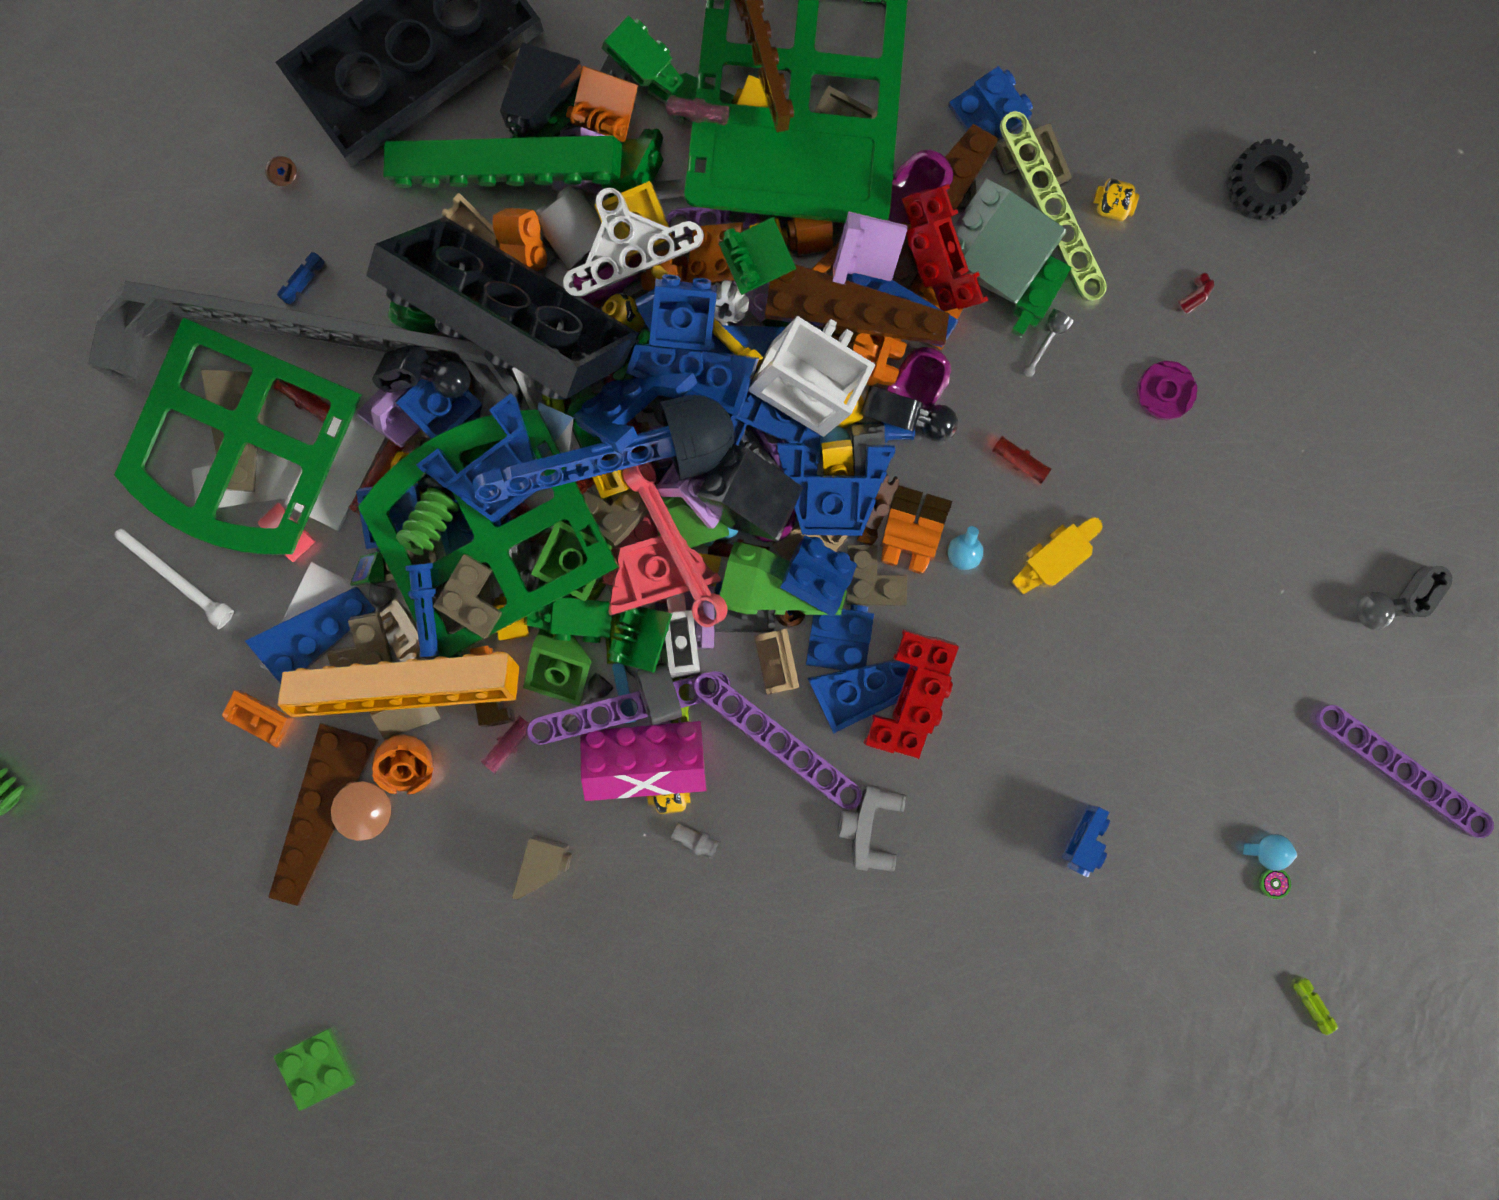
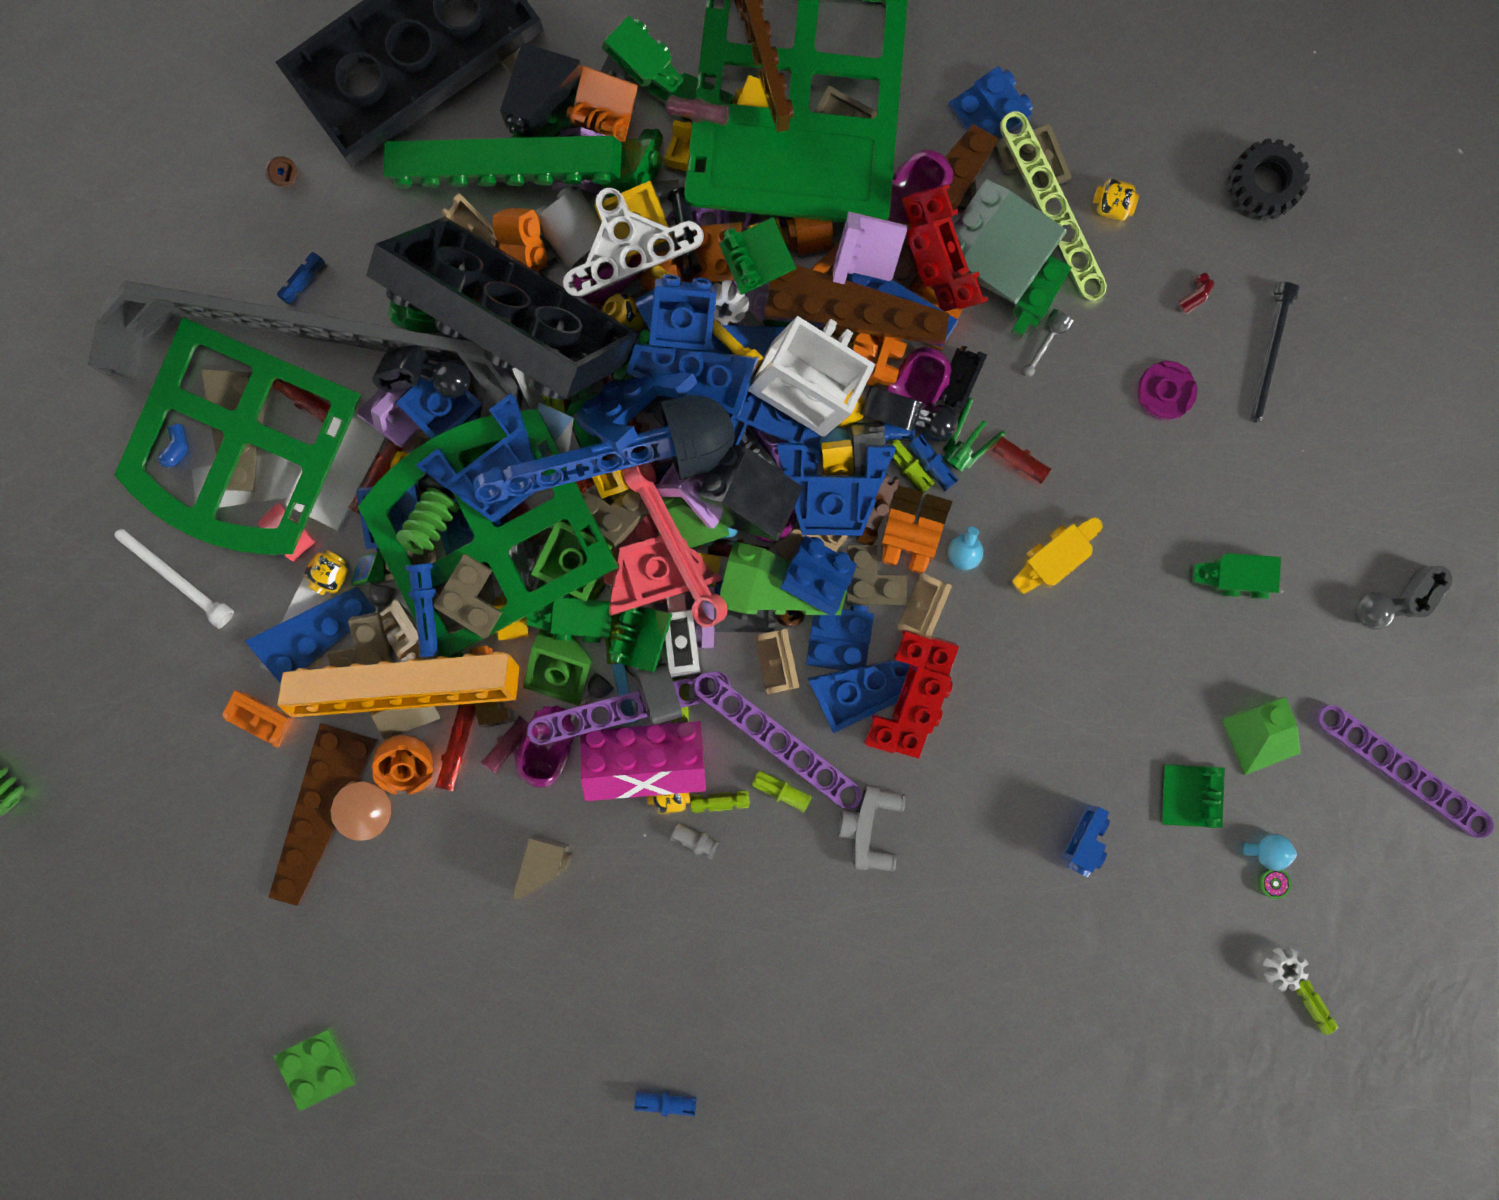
(176, 449): none -> blue arm
(326, 572): none -> yellow head
(456, 746): none -> clear red pin
(543, 763): none -> magenta hair
(665, 1104): none -> blue pin
(678, 149): none -> yellow bracket
(683, 213): none -> black pin
(720, 801): none -> lime axle
(781, 791): none -> lime axle
(911, 468): none -> lime axle
(924, 605): none -> tan hinge
(932, 462): none -> blue pin
(959, 455): none -> green plant
(964, 373): none -> black hinge
(1193, 796): none -> green hinge
(1240, 574): none -> green hinge
(1263, 734): none -> bright green slope
(1285, 296): none -> black piece
(1294, 965): none -> white piece

